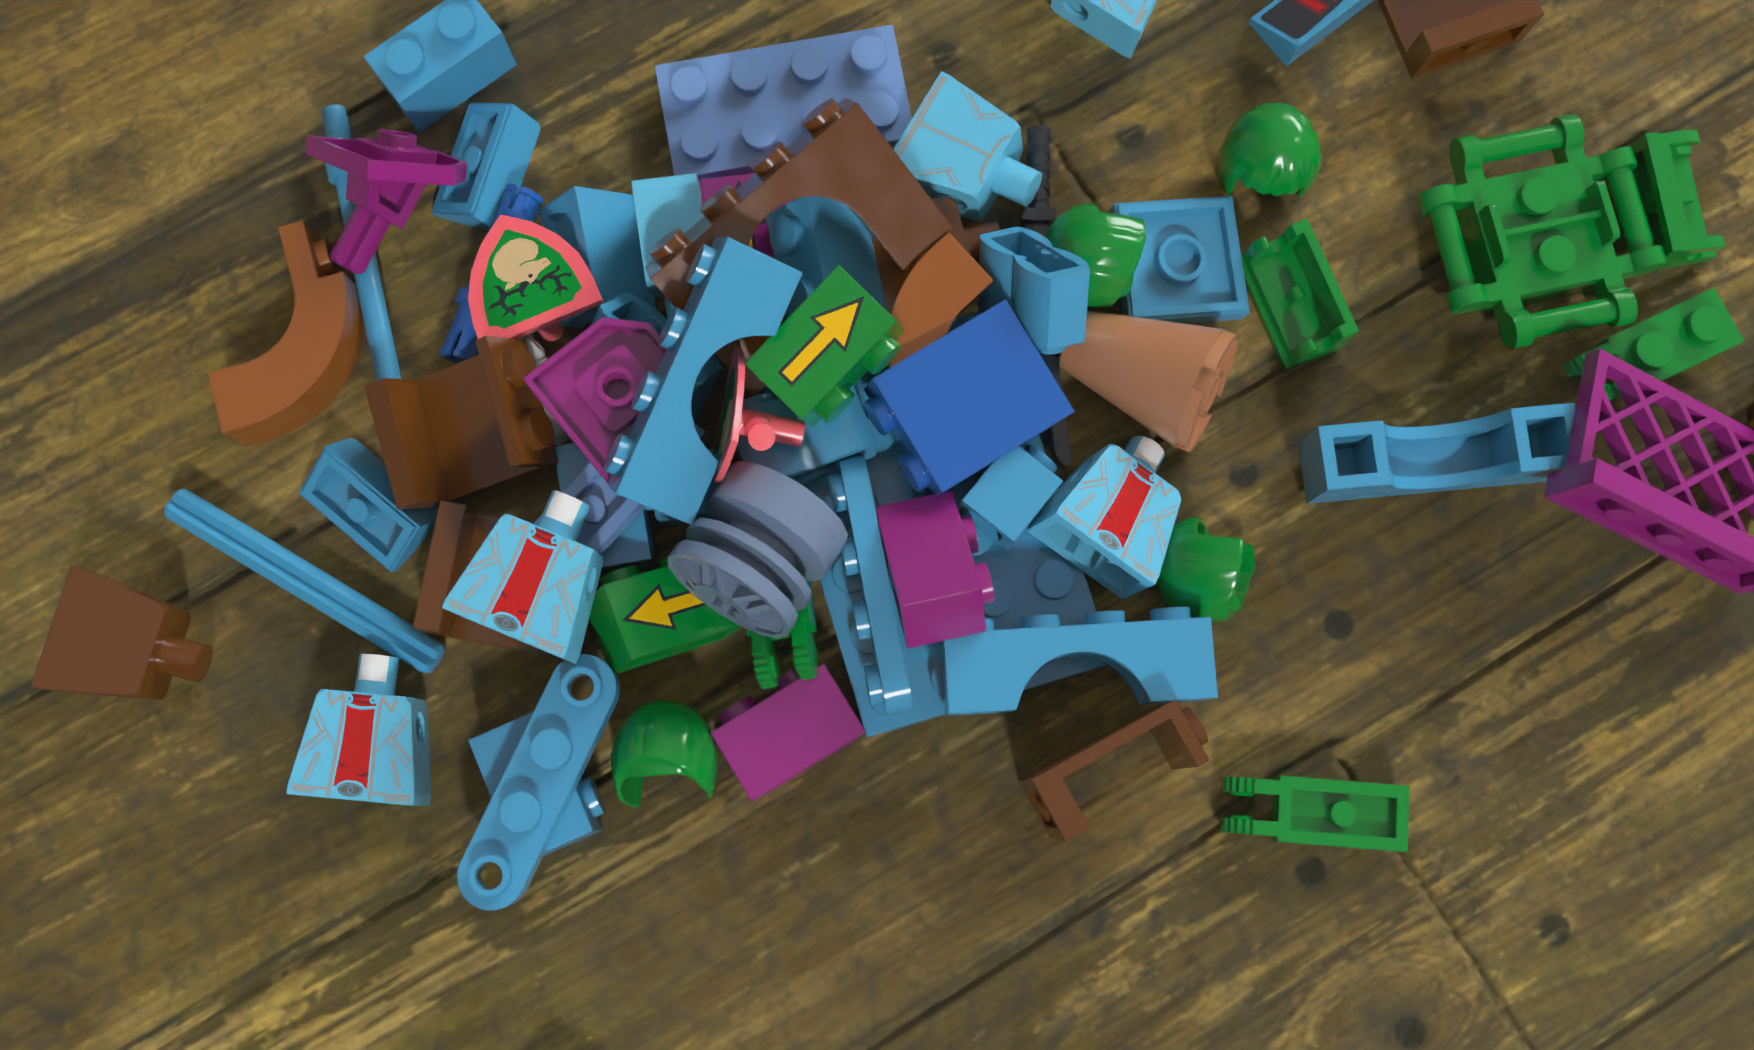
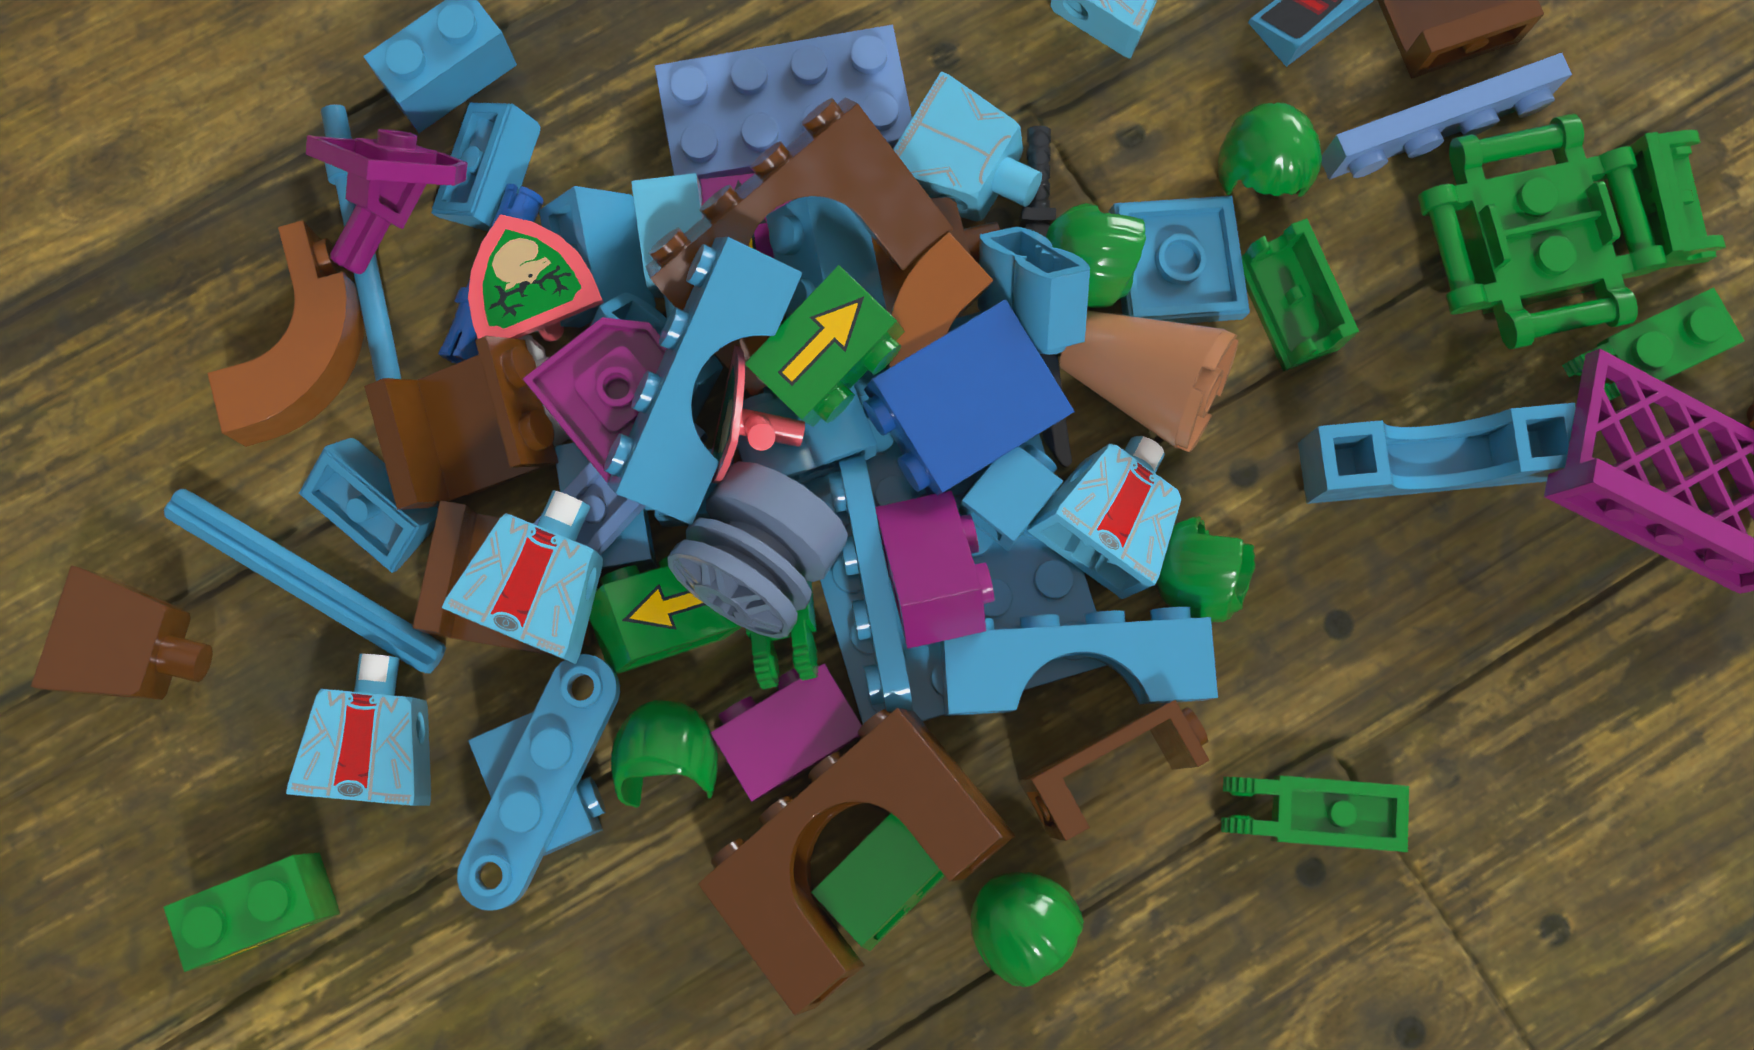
(251, 910): none -> green brick
(767, 883): none -> reddish brown arch
(878, 883): none -> green hinge
(1024, 926): none -> green hair
(1464, 111): none -> medium blue plate

